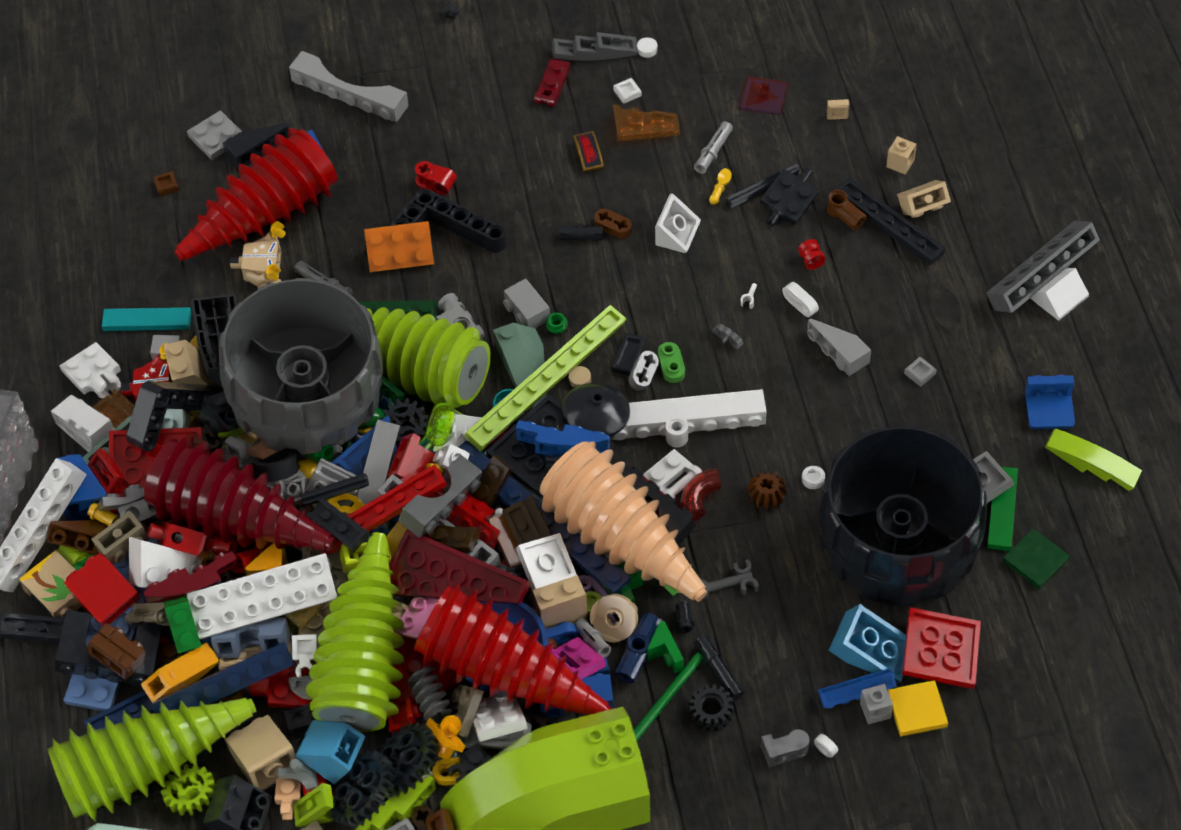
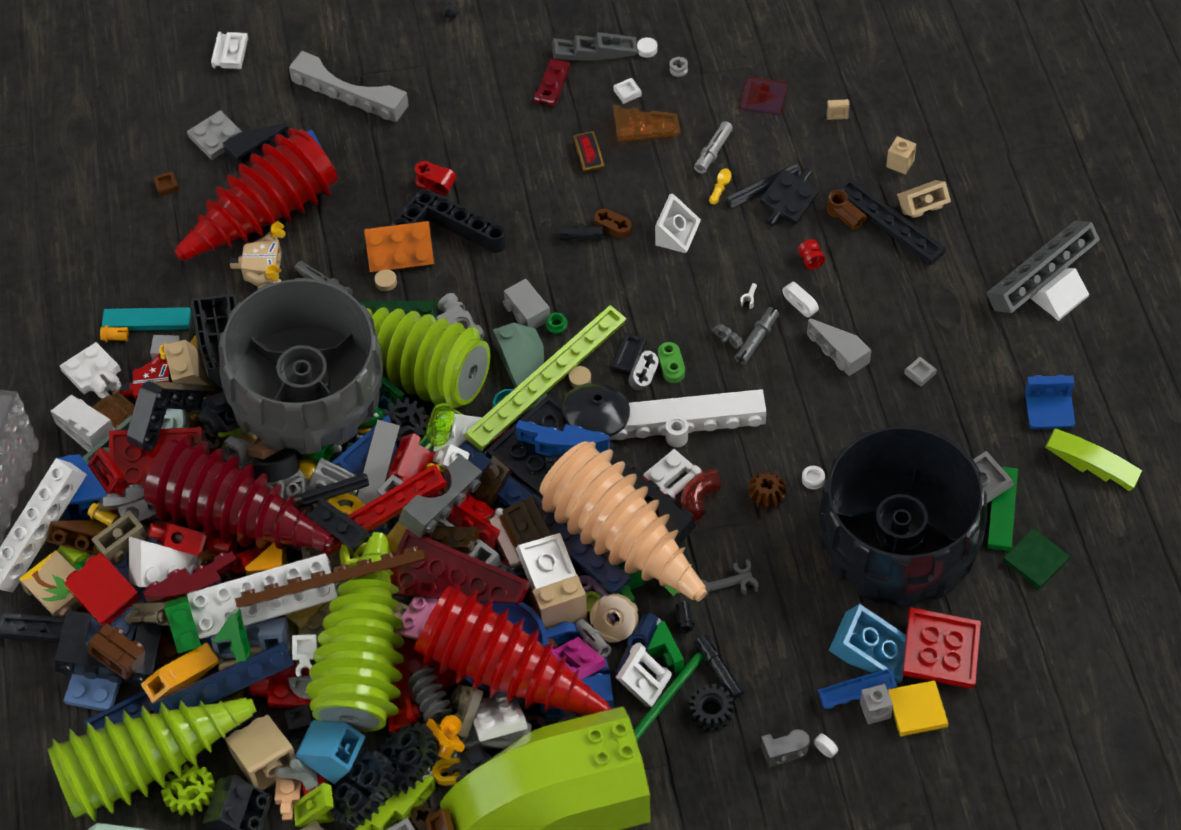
(114, 333): none -> light orange pin
(229, 50): none -> white plate
(235, 630): none -> green slope
(321, 579): none -> reddish brown plate
(385, 280): none -> tan tile
(638, 680): none -> white plate
(678, 72): none -> light grey bush
(761, 328): none -> dark grey pin

